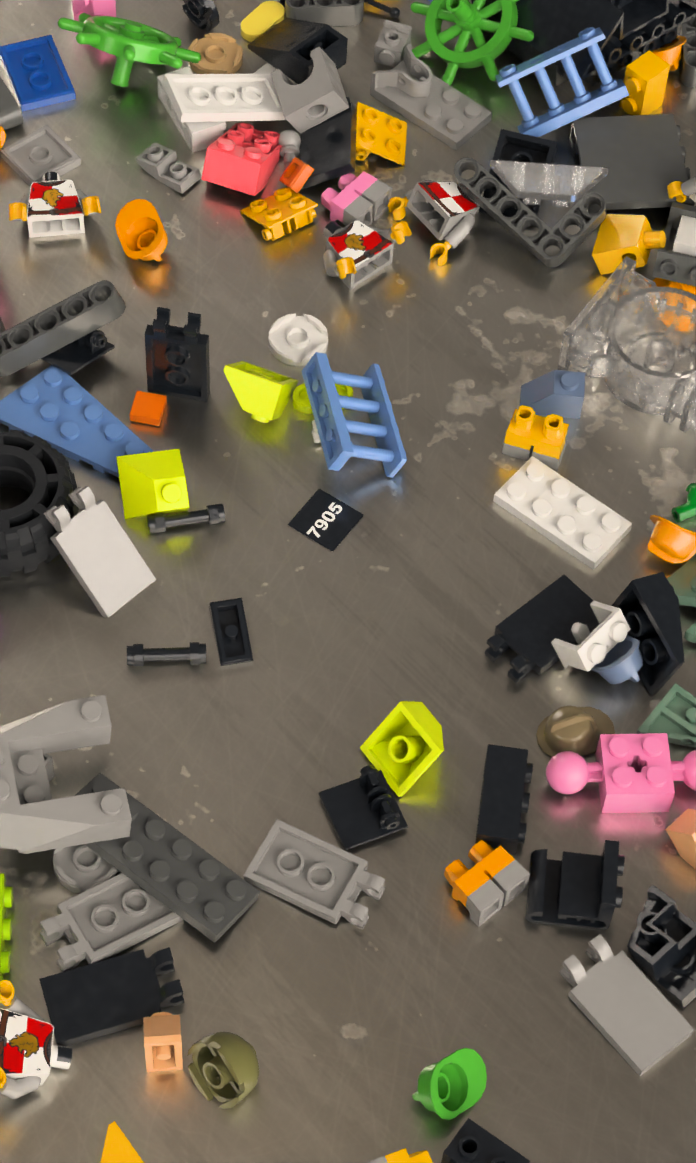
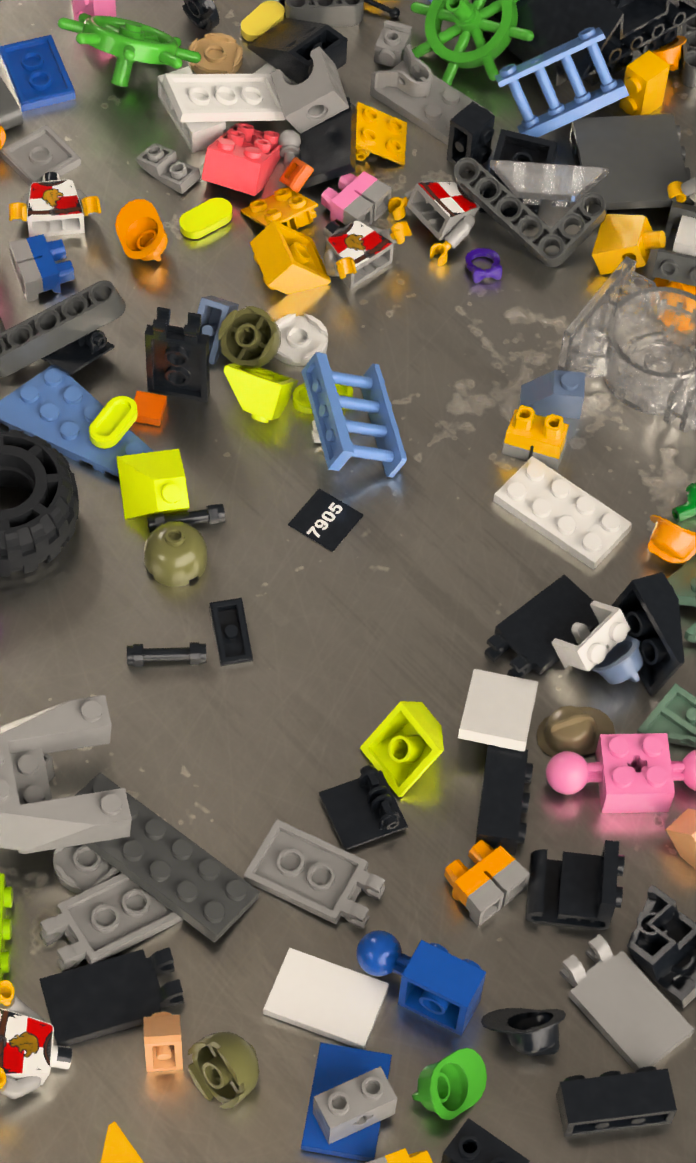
(36, 267): none -> hips
(99, 552): tile -> none
(113, 422): none -> neon yellow tile
(175, 553): none -> olive cylinder
(205, 218): none -> neon yellow tile
(213, 312): none -> sand blue slope
(249, 337): none -> olive cylinder
(288, 259): none -> yellow slope
(326, 999): none -> white tile
(333, 1067): none -> blue tile
(354, 1105): none -> light grey brick
(431, 980): none -> blue brick
(471, 135): none -> black brick
(479, 274): none -> dark purple piece
(498, 710): none -> white tile
(528, 1030): none -> black piece
(615, 1101): none -> black brick

